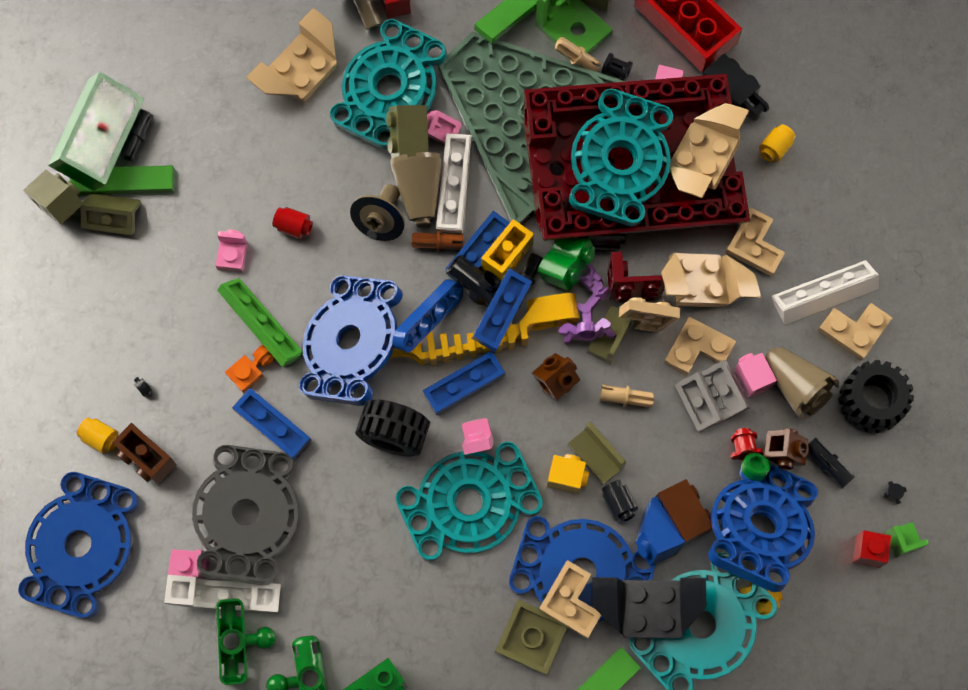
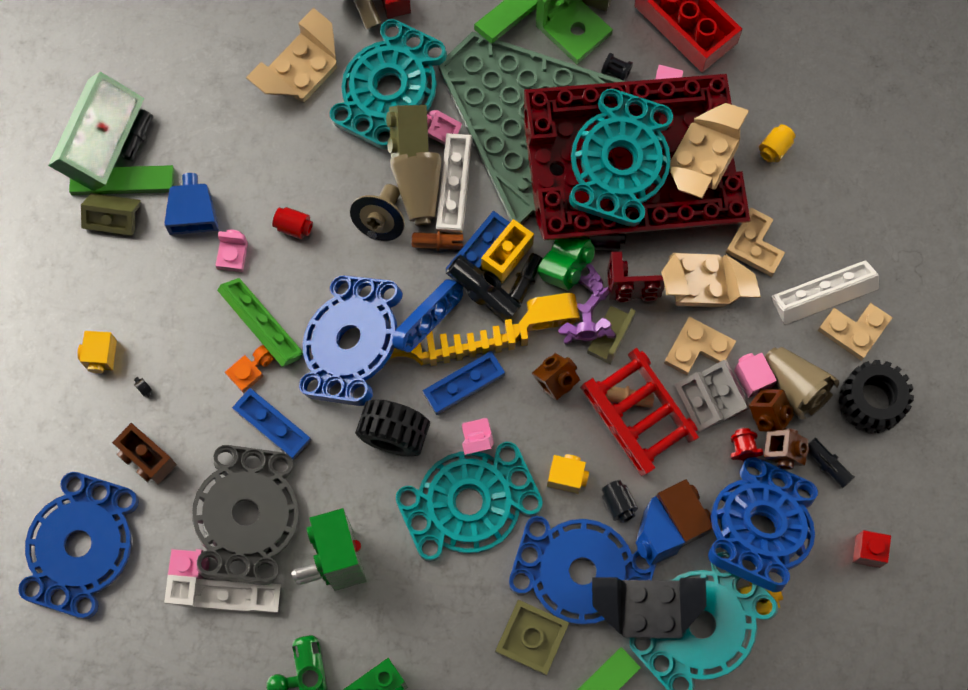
(54, 196): olive brick -> none
(97, 351): none -> yellow brick
(97, 435): yellow brick -> none
(190, 208): none -> blue torso
(229, 623): green piece -> none
(336, 550): none -> green piece
(501, 310): blue plate -> none
(563, 601): tan plate -> none
(577, 54): tan axle -> none
(598, 454): olive panel -> none
(628, 436): none -> red fence
(649, 316): tan plate -> none
(742, 87): black brick -> none
(755, 466): green tile -> none
(771, 410): none -> reddish brown brick
(894, 492): black piece -> none
(905, 540): bright green panel -> none

